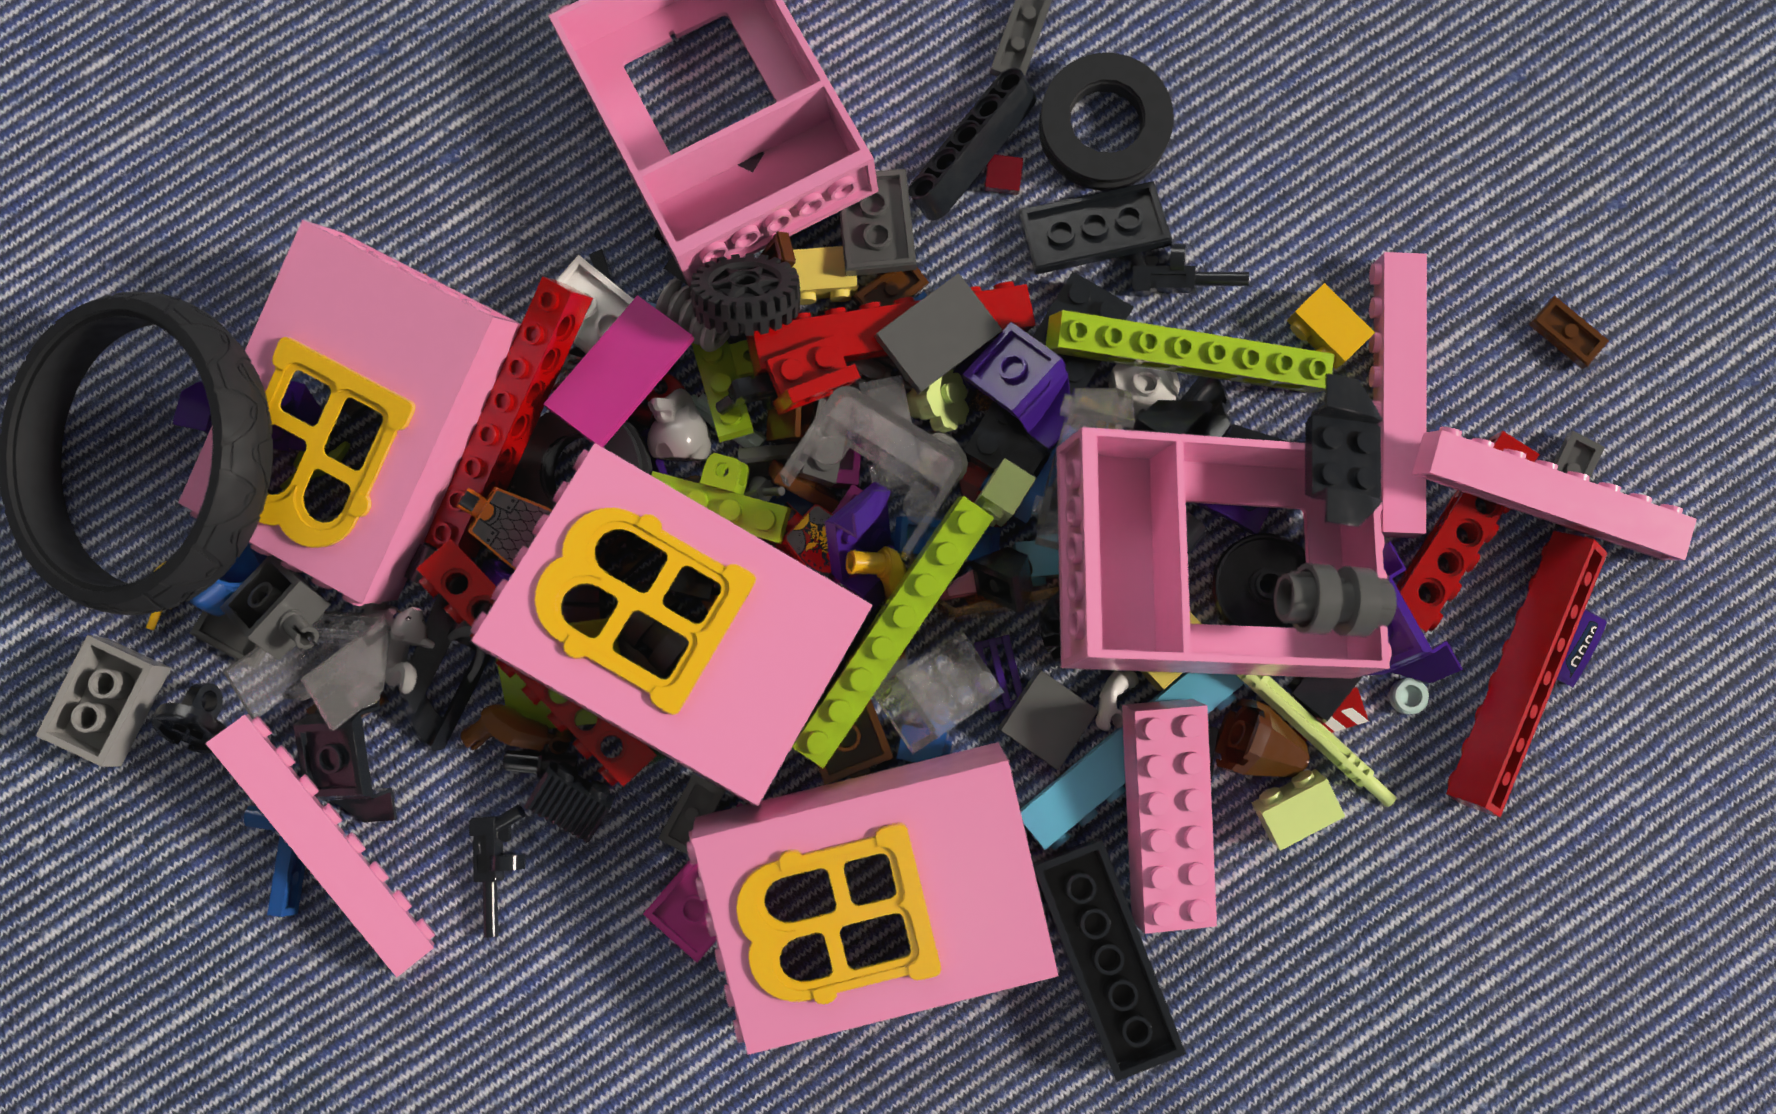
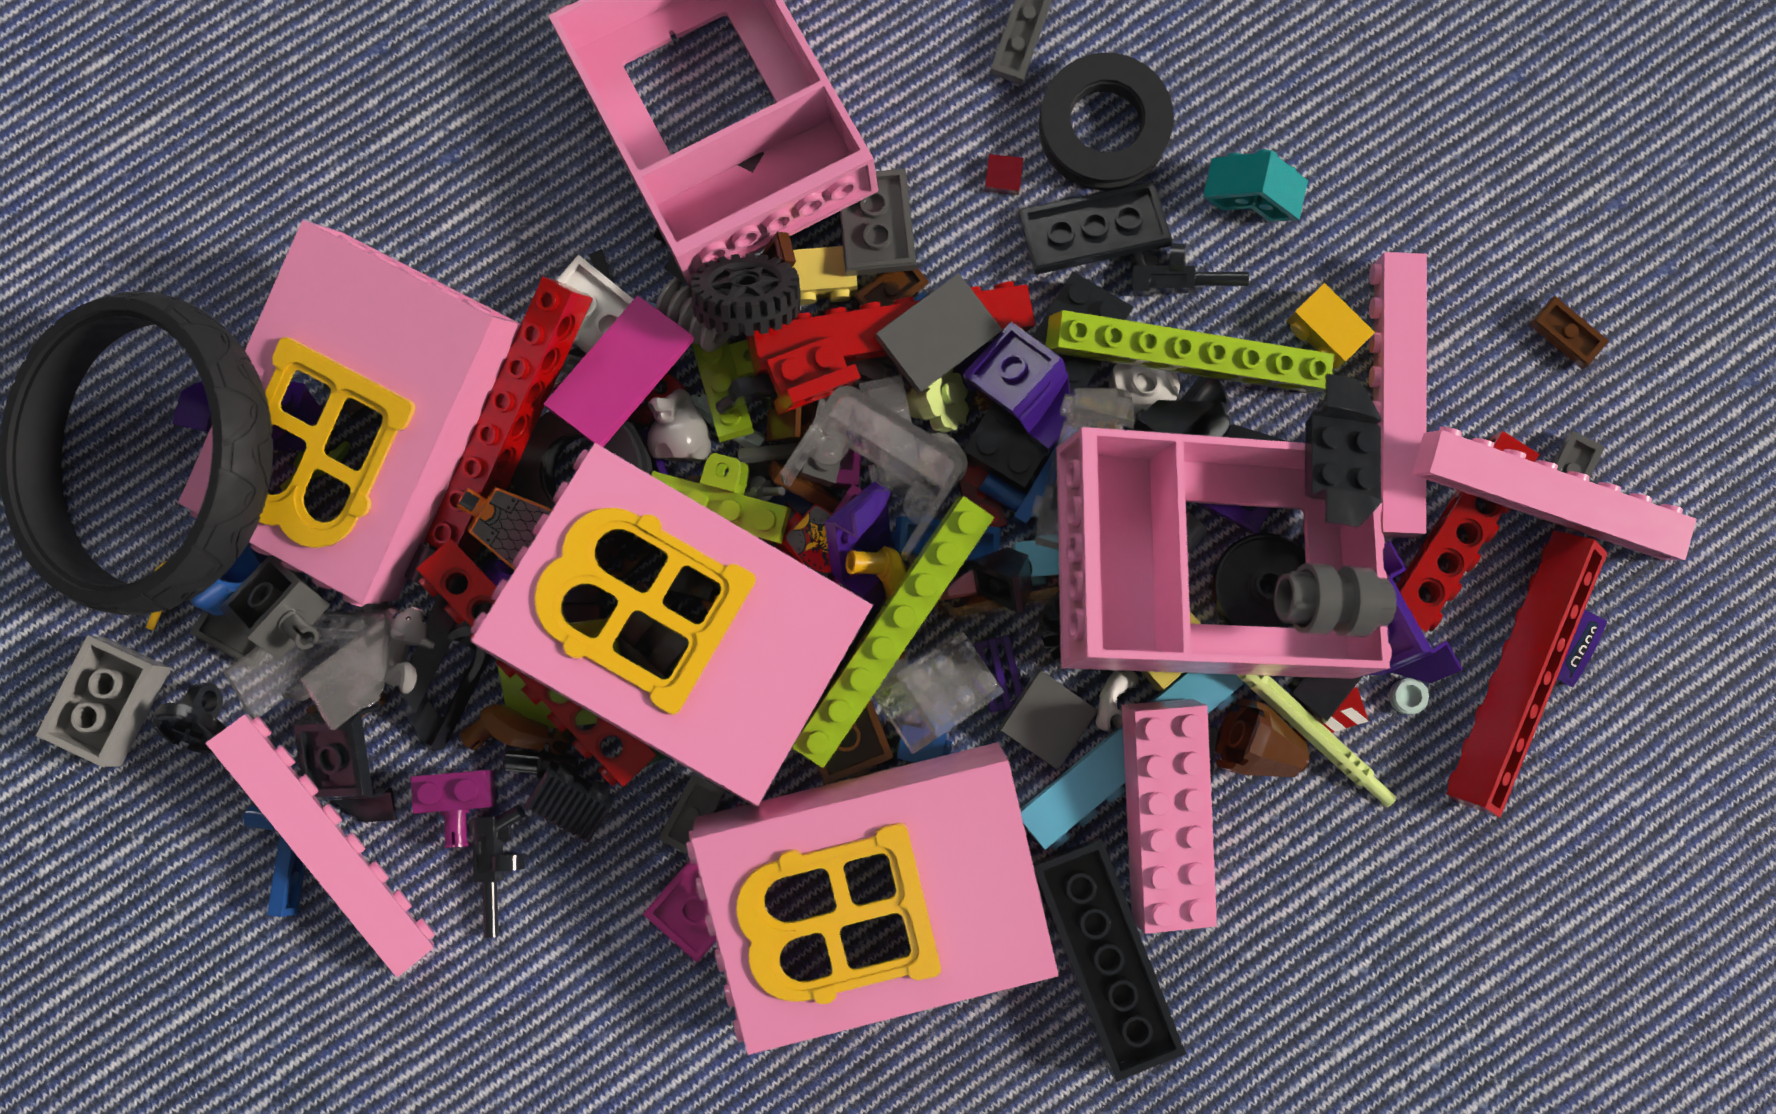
(453, 797): none -> magenta brick
(972, 144): black beam -> none
(1004, 492): yellowish green brick -> none
(1257, 183): none -> teal brick
(1297, 808): yellowish green brick -> none

